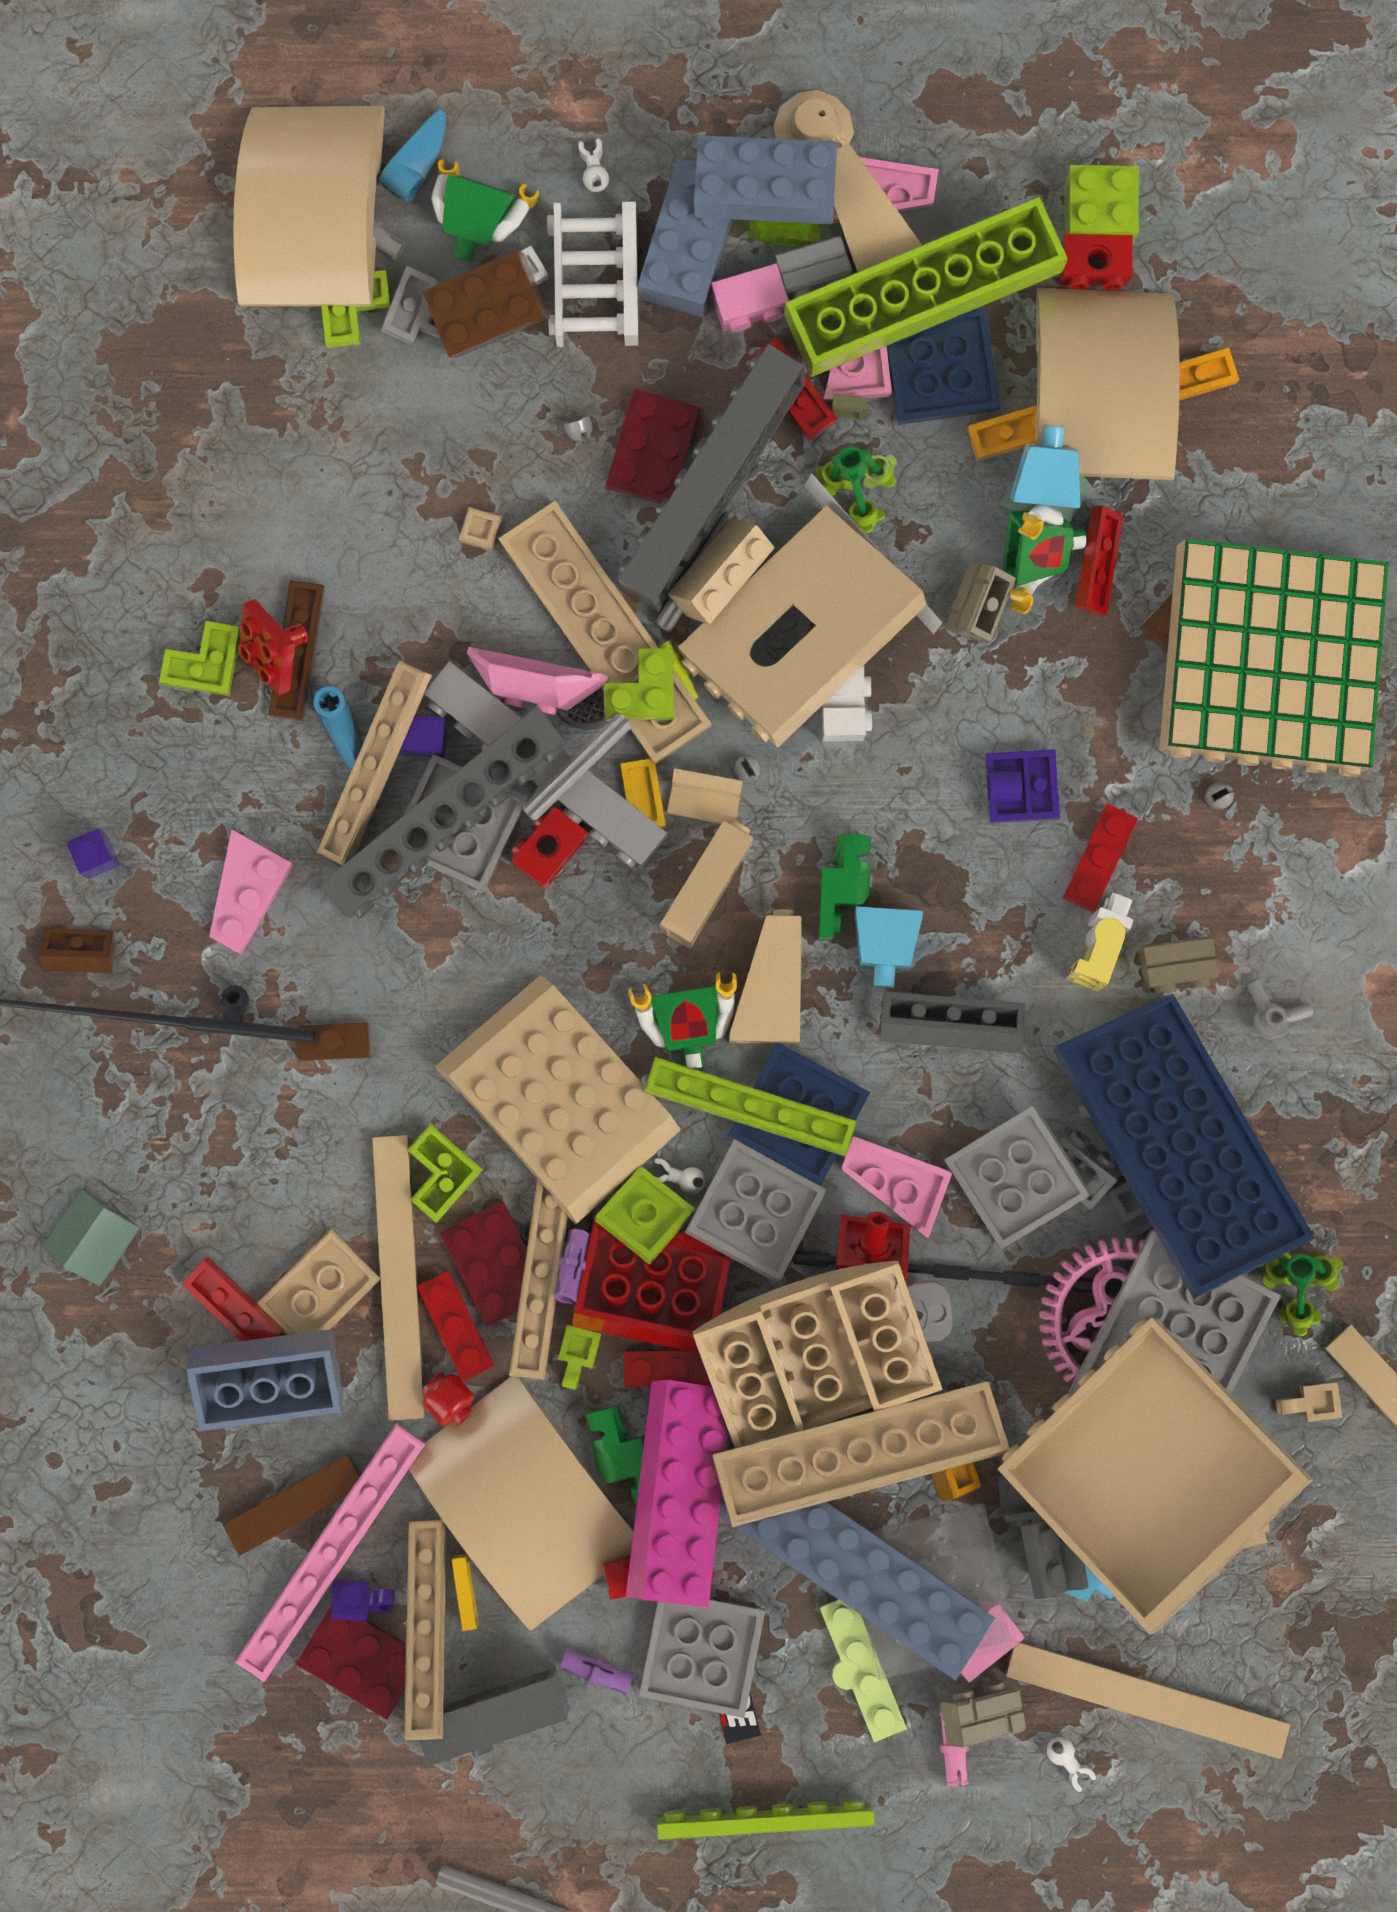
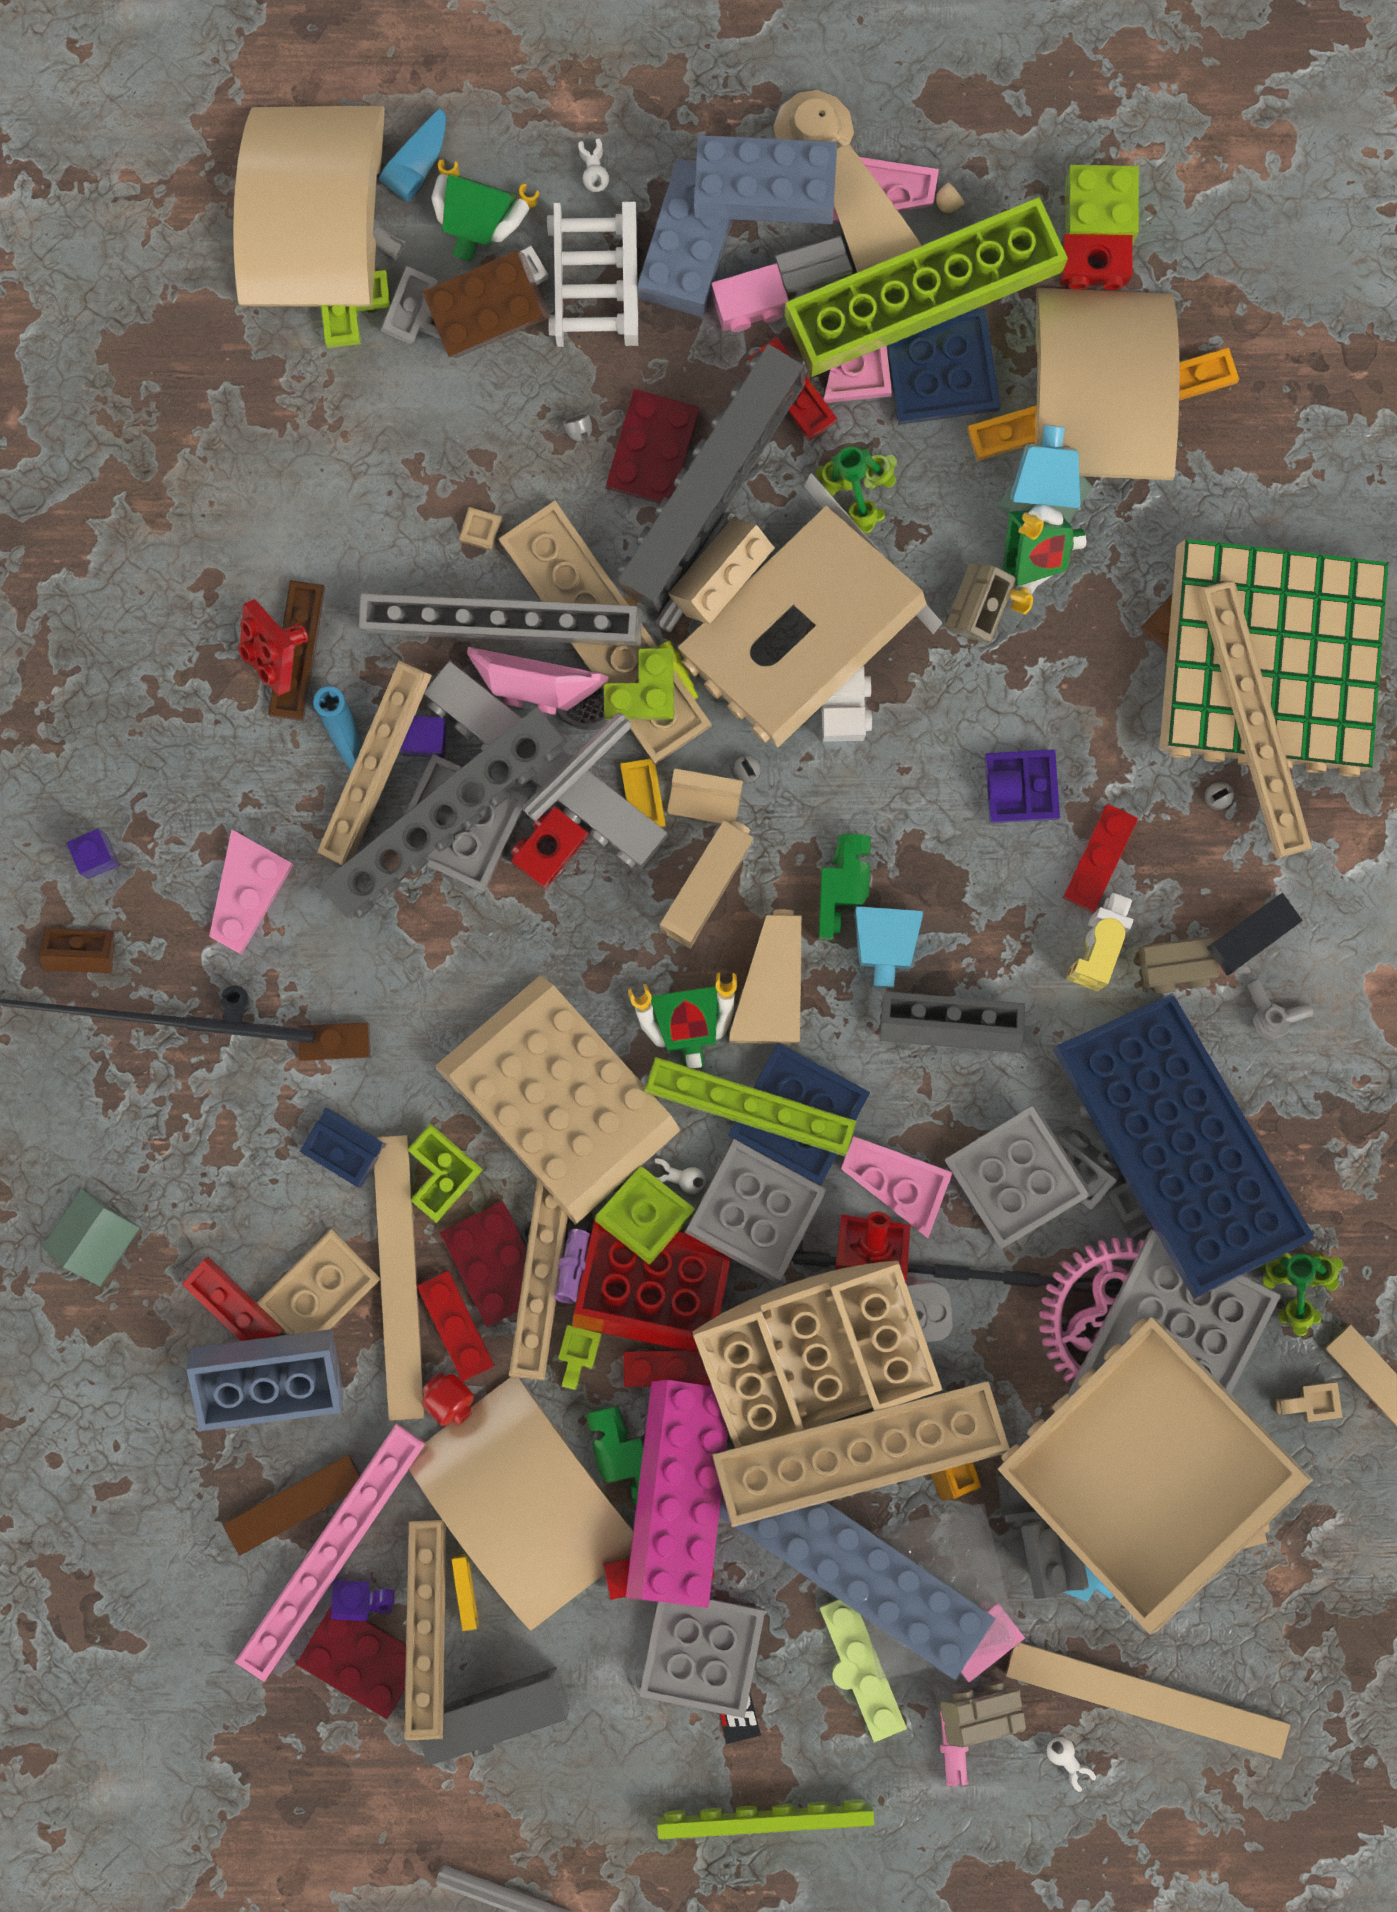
(211, 668): lime plate -> none
(343, 1147): none -> dark blue plate
(500, 619): none -> light grey brick
(596, 1671): medium lavender pin -> none
(784, 233): clear neon green slope -> none
(849, 407): olive tile -> none
(948, 199): none -> tan hinge
(1099, 560): red plate -> none
(1254, 934): none -> black tile
(1255, 719): none -> tan tile

